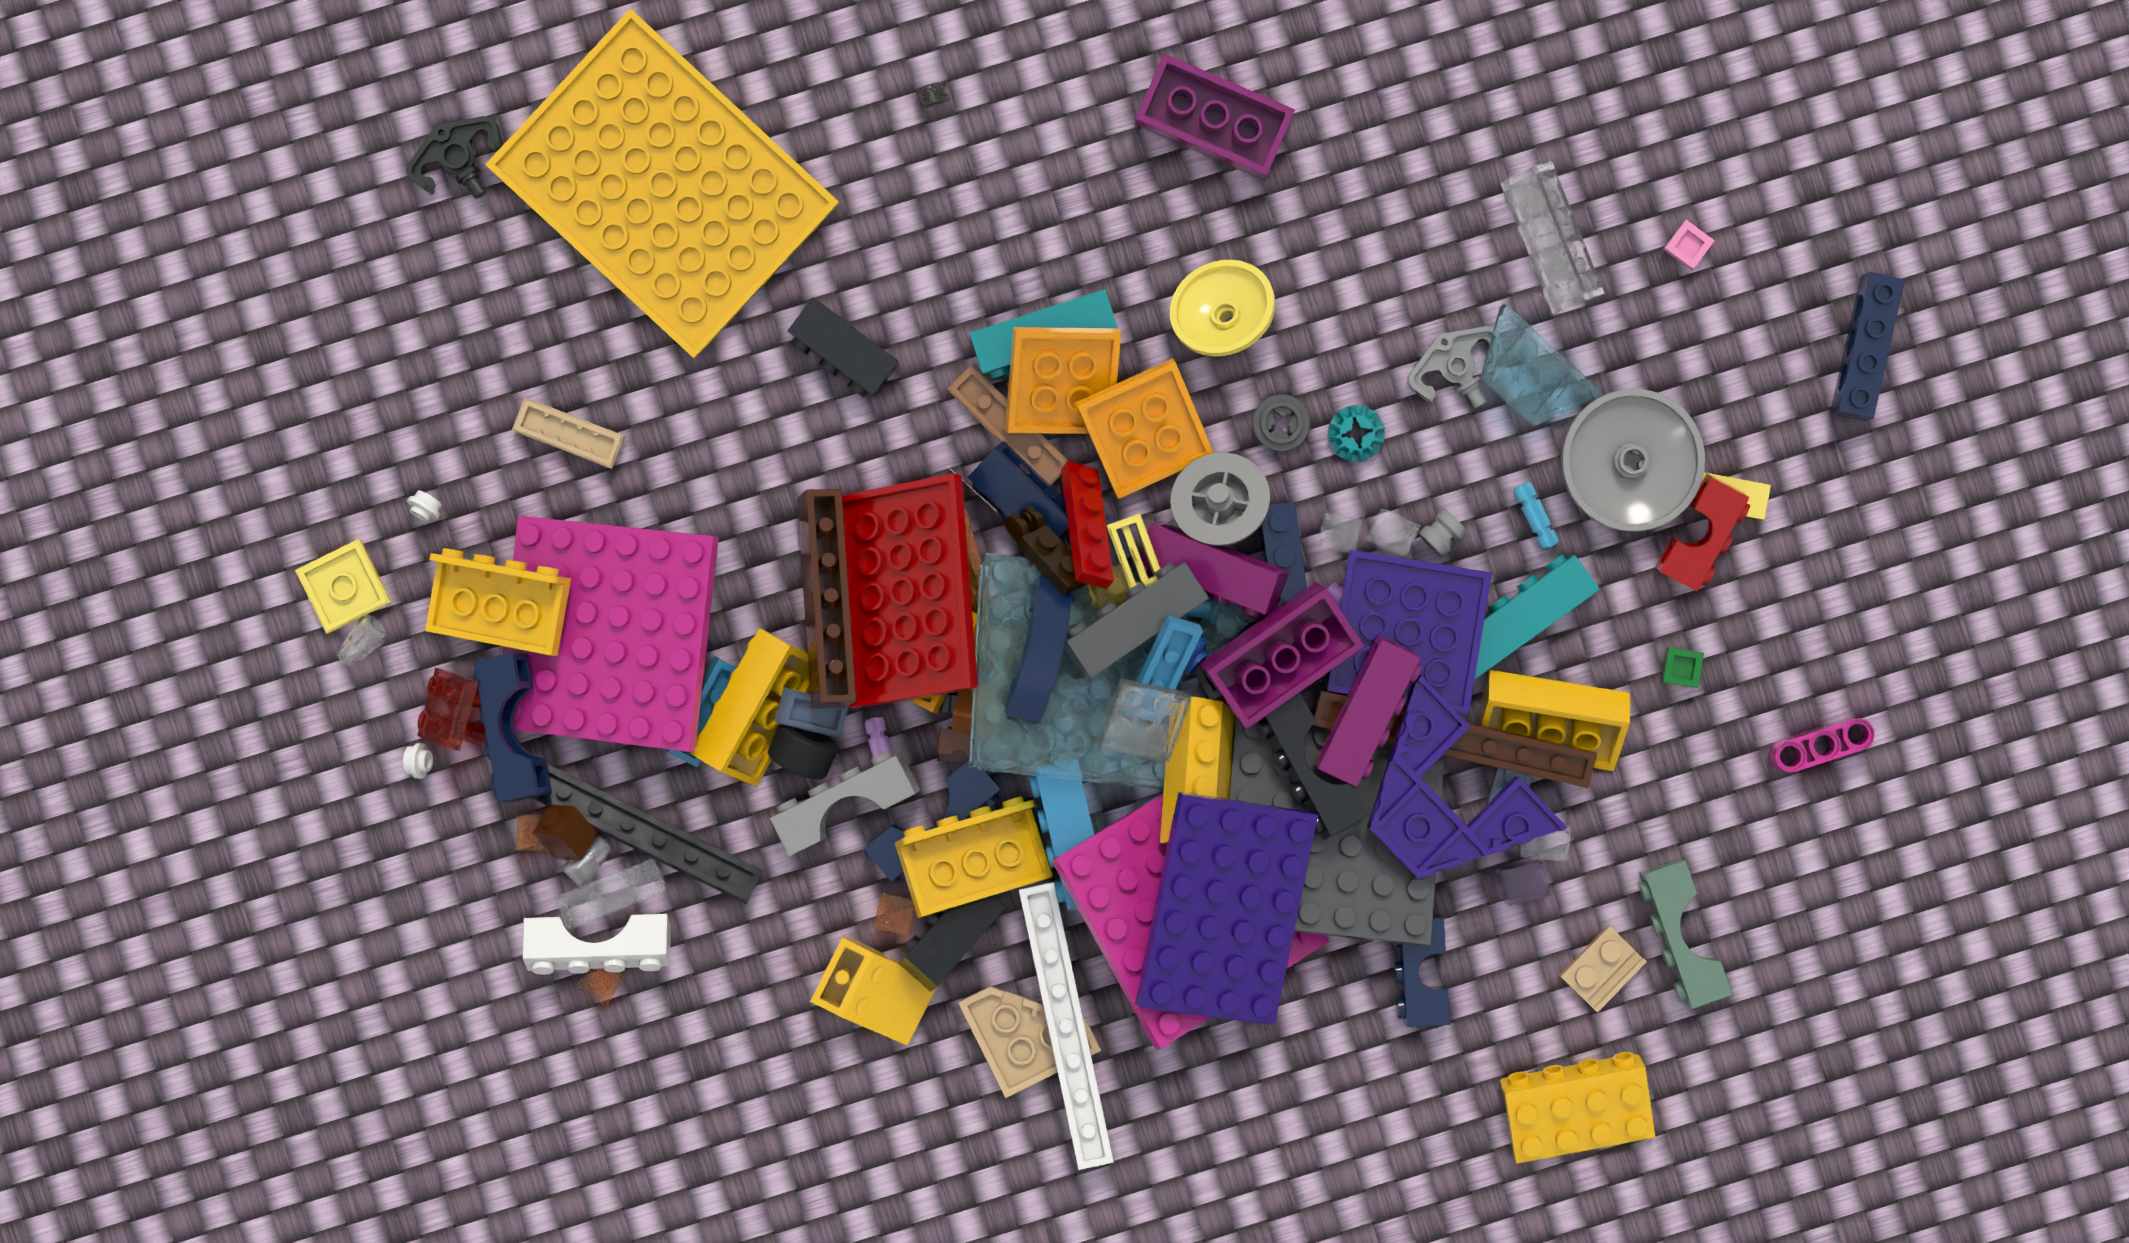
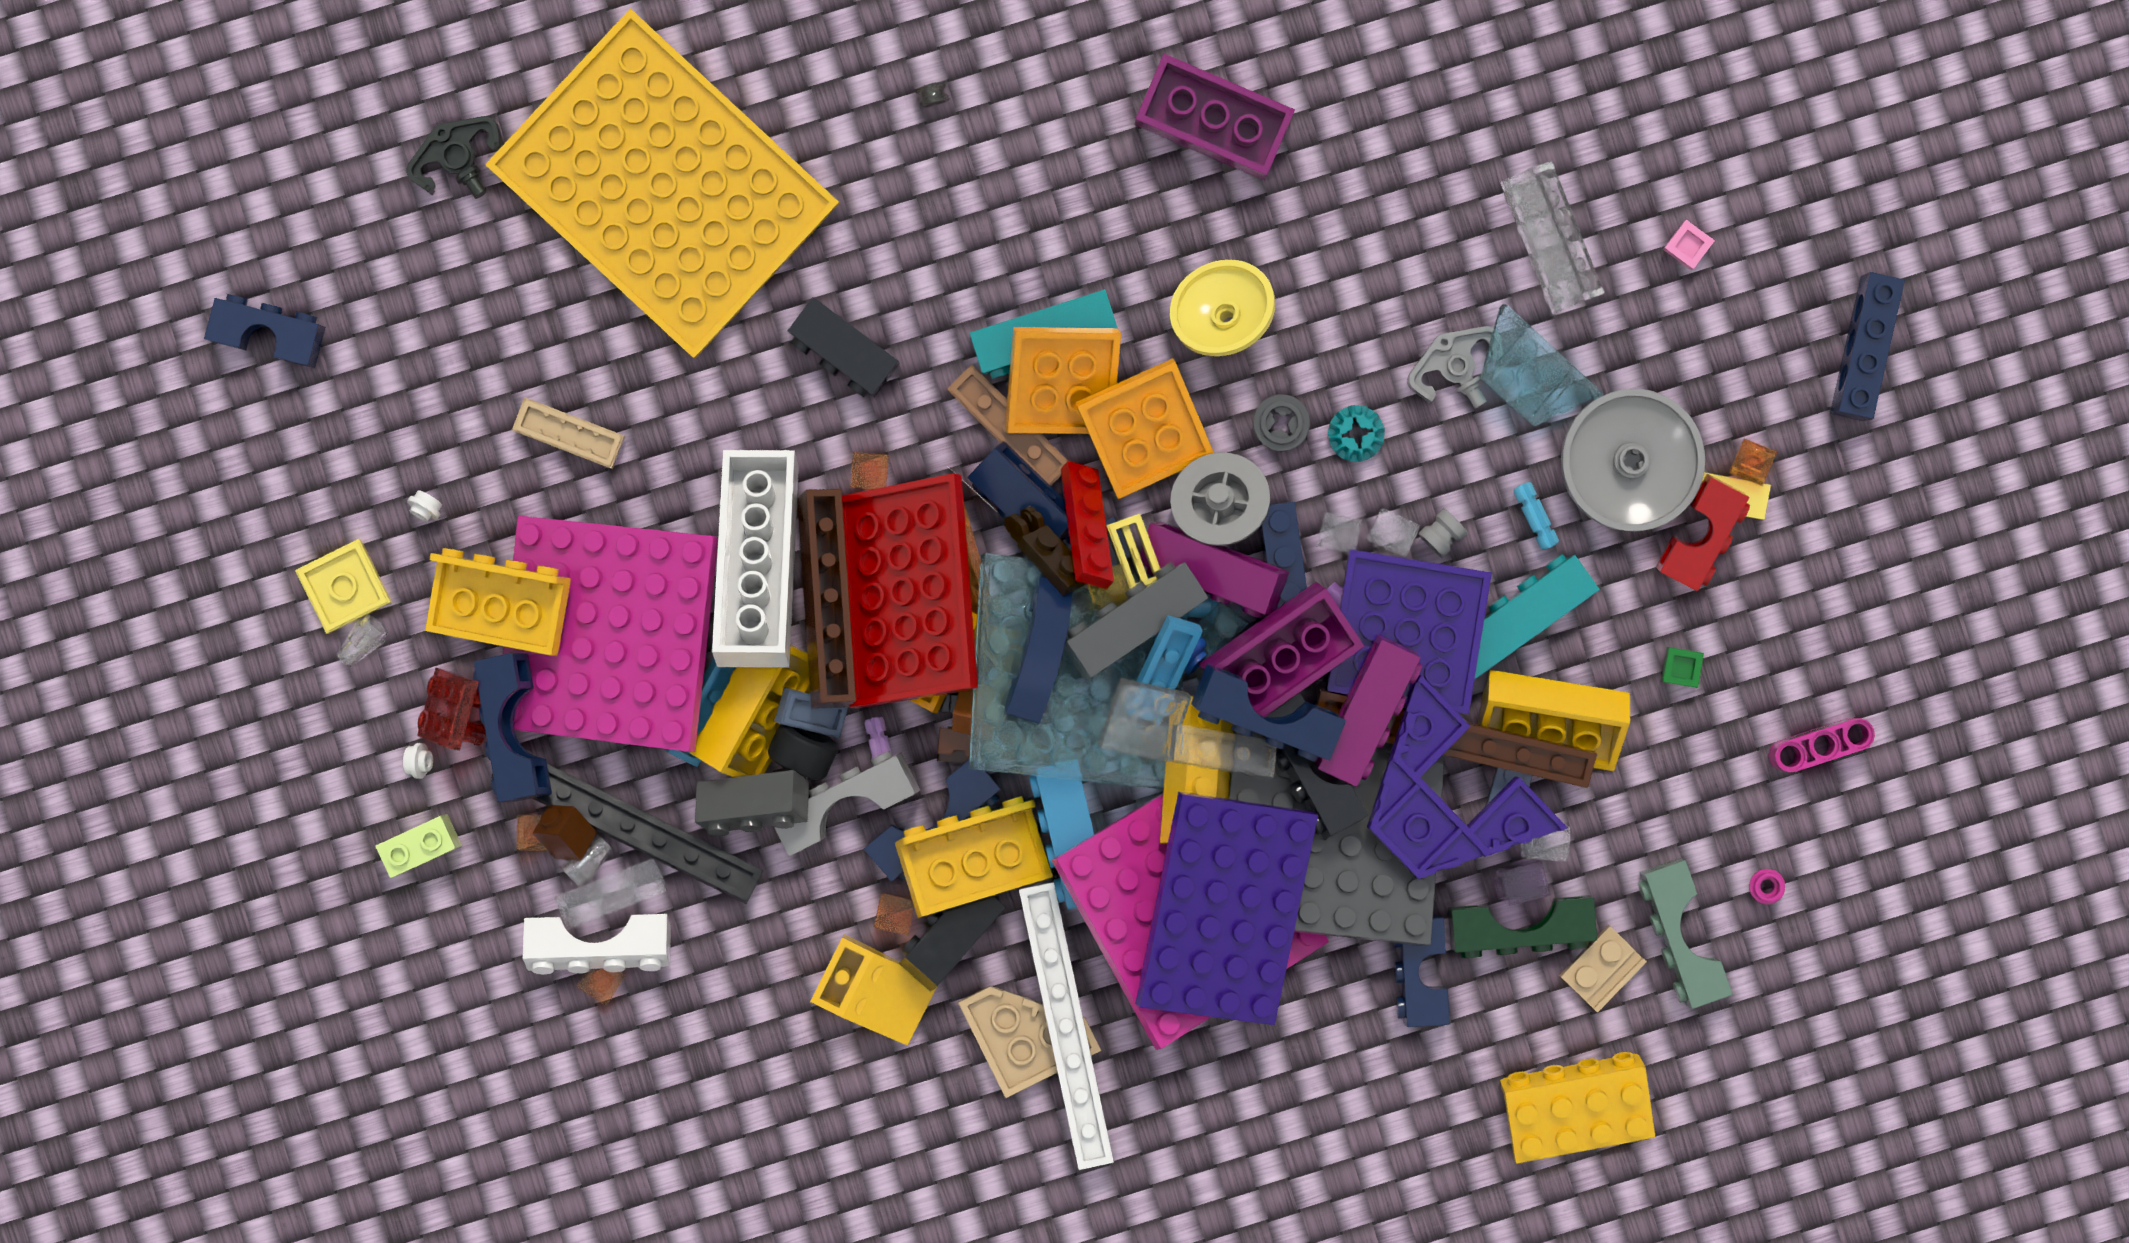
(234, 323): none -> dark blue arch
(418, 845): none -> yellowish green brick
(752, 802): none -> dark grey brick
(755, 558): none -> white brick
(869, 471): none -> clear orange plate
(1222, 751): none -> clear tile
(1308, 728): none -> dark blue arch
(1567, 921): none -> dark green arch
(1753, 462): none -> clear orange plate
(1777, 890): none -> dark pink plate

